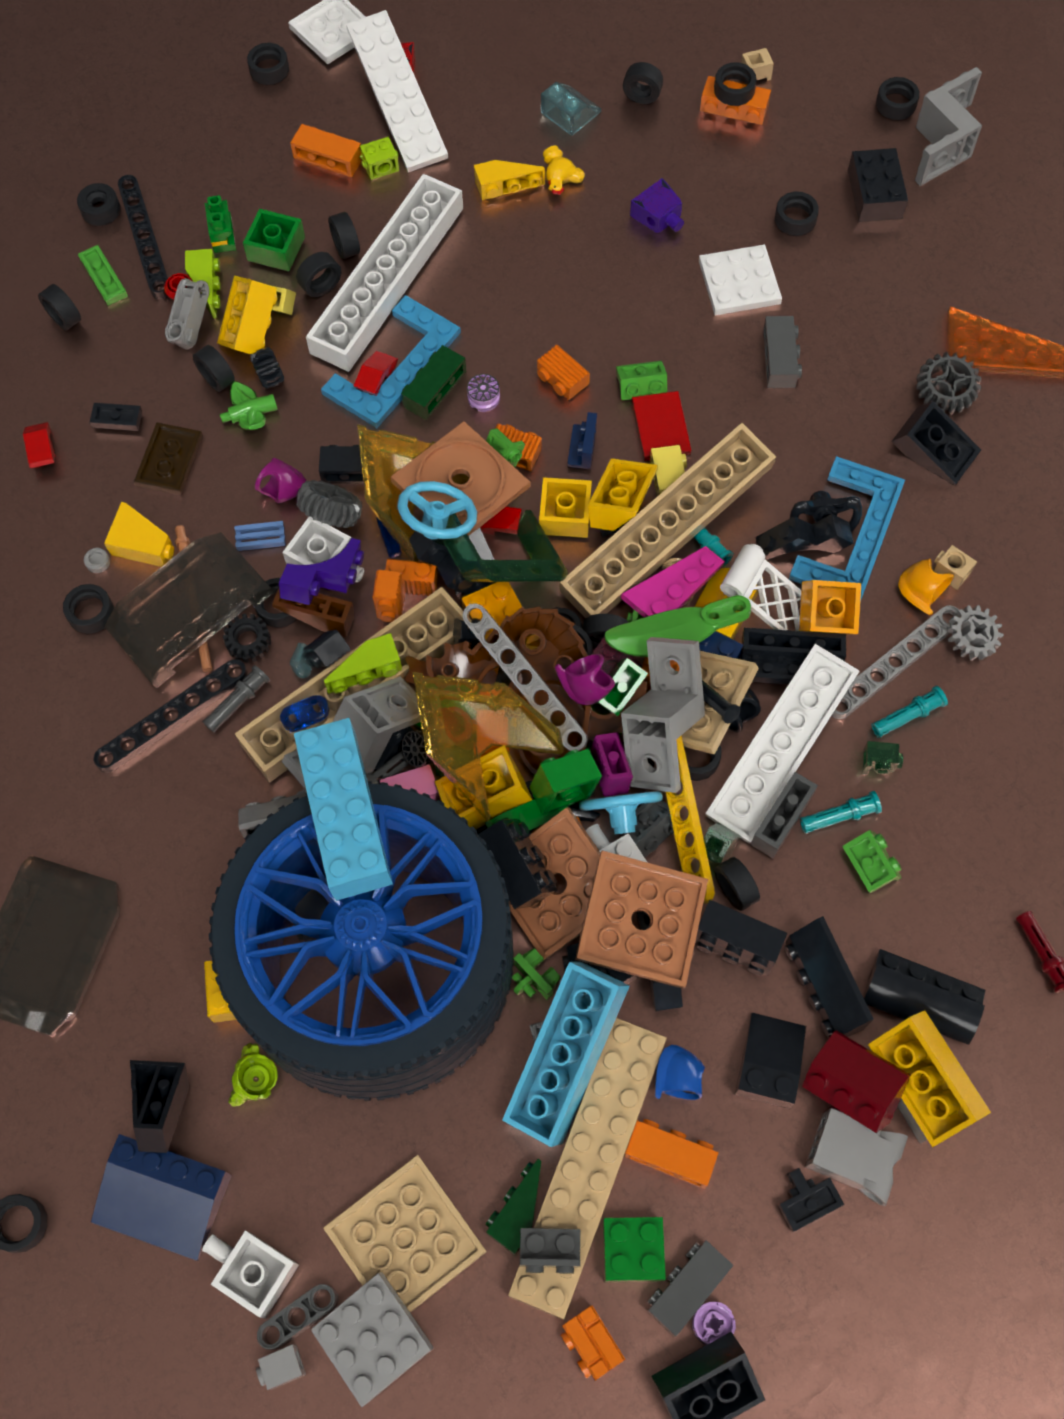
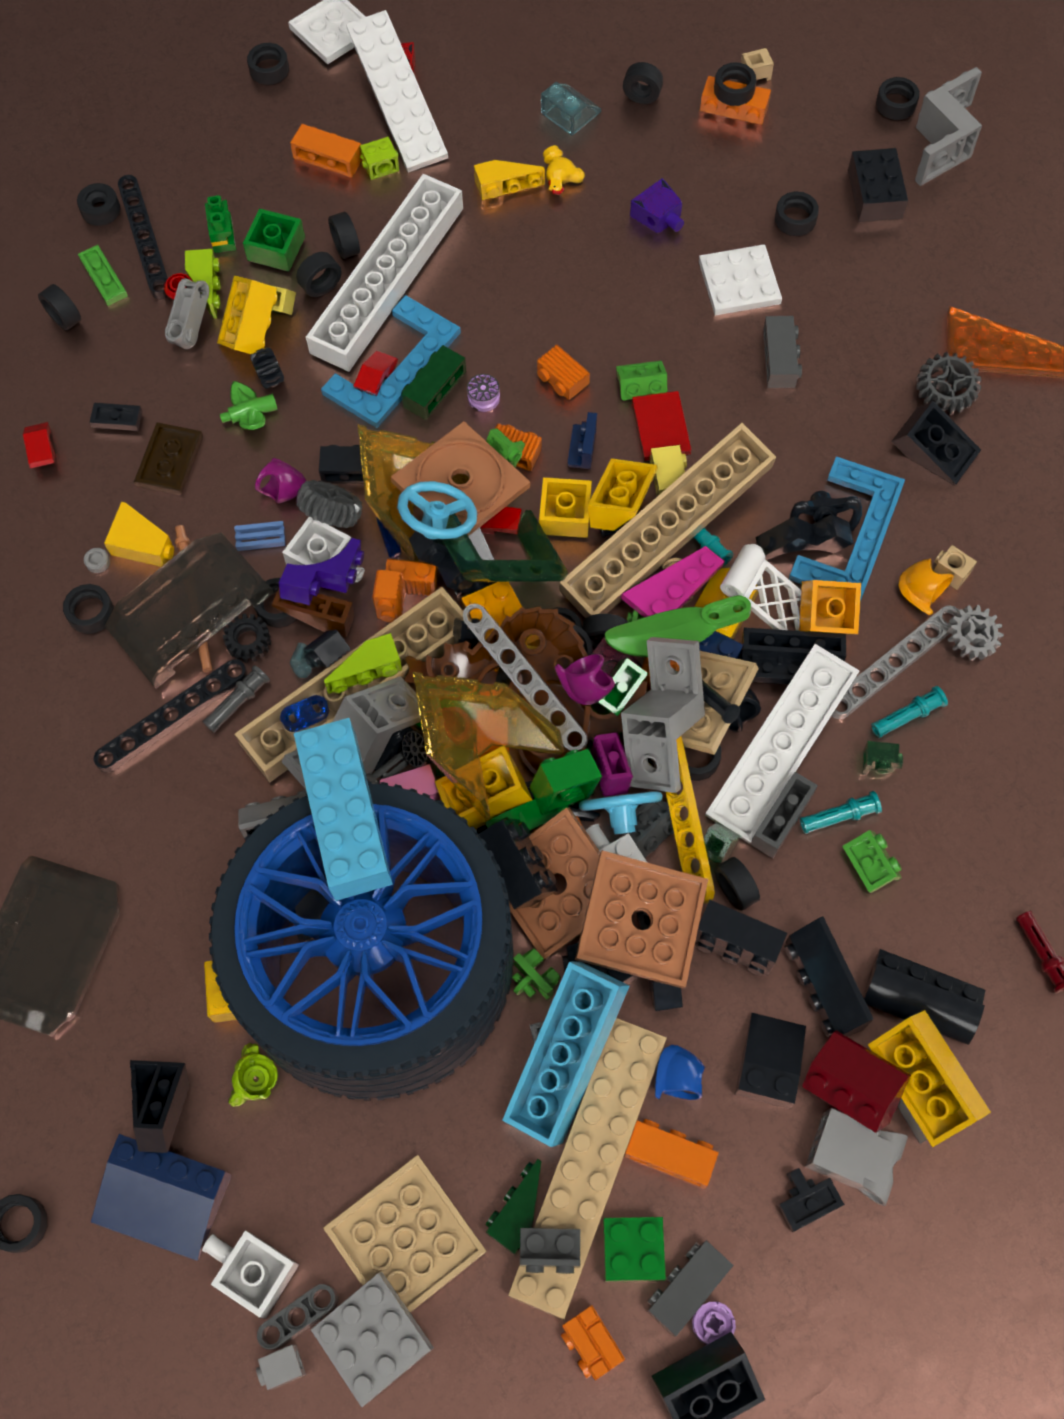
(213, 368): black tyre -> none

